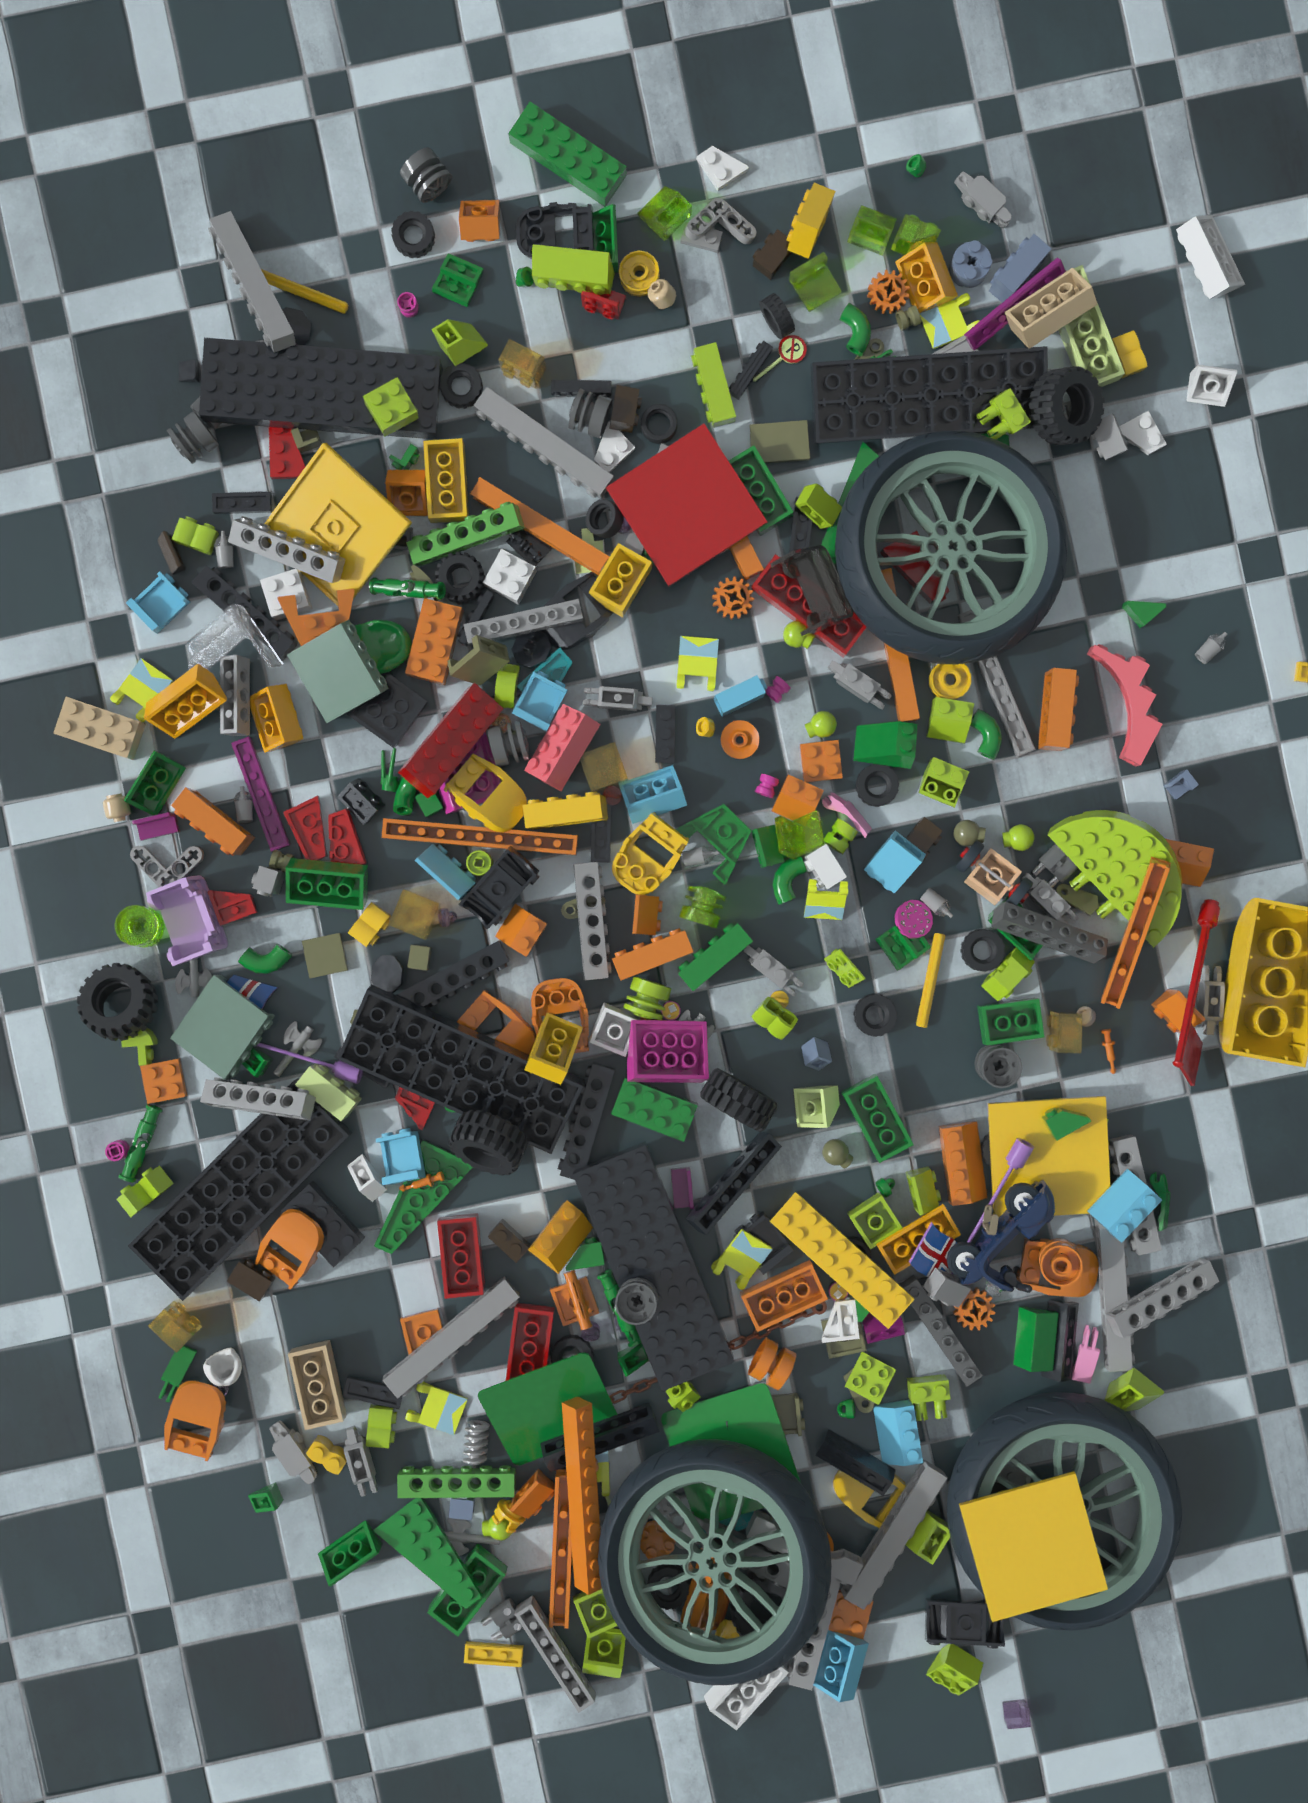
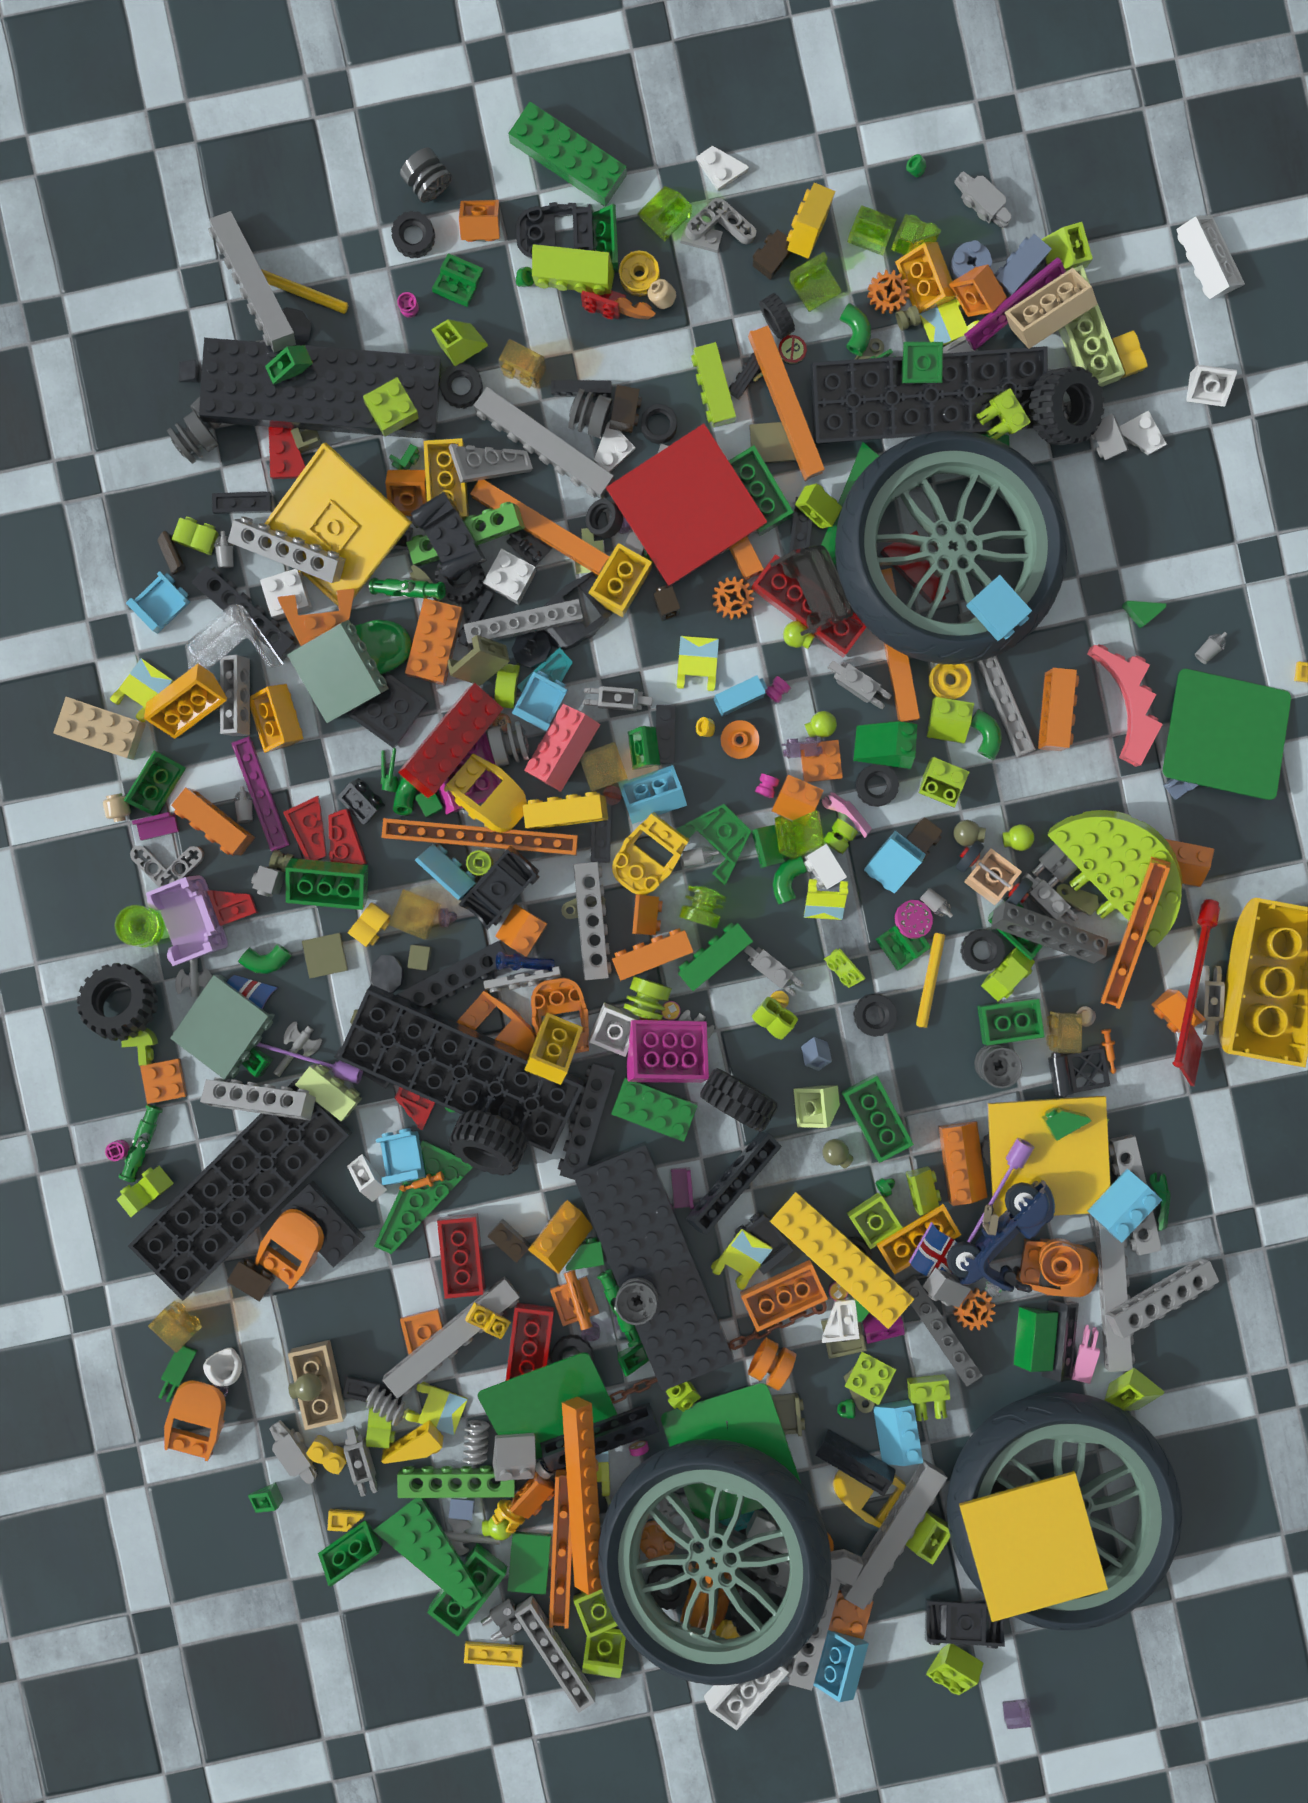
(288, 363): none -> green slope
(306, 1387): none -> olive piece
(343, 1519): none -> yellow tile
(386, 1406): none -> light grey piece
(415, 1445): none -> yellow slope
(448, 536): none -> black piece
(487, 463): none -> light grey wing
(487, 1320): none -> yellow slope
(514, 983): none -> light grey wing
(514, 1457): none -> light grey slope
(516, 962): none -> clear blue pin
(529, 1562): none -> green tile
(542, 1469): none -> white tile
(638, 311): none -> orange slope
(638, 1448): none -> dark pink tile
(644, 747): none -> green slope
(666, 603): none -> dark brown brick
(786, 402): none -> orange tile
(810, 747): none -> clear purple hinge
(922, 362): none -> green tile
(978, 291): none -> orange slope
(999, 608): none -> medium azure brick
(1063, 1073): none -> black piece
(1069, 246): none -> lime slope
(1227, 734): none -> green piece

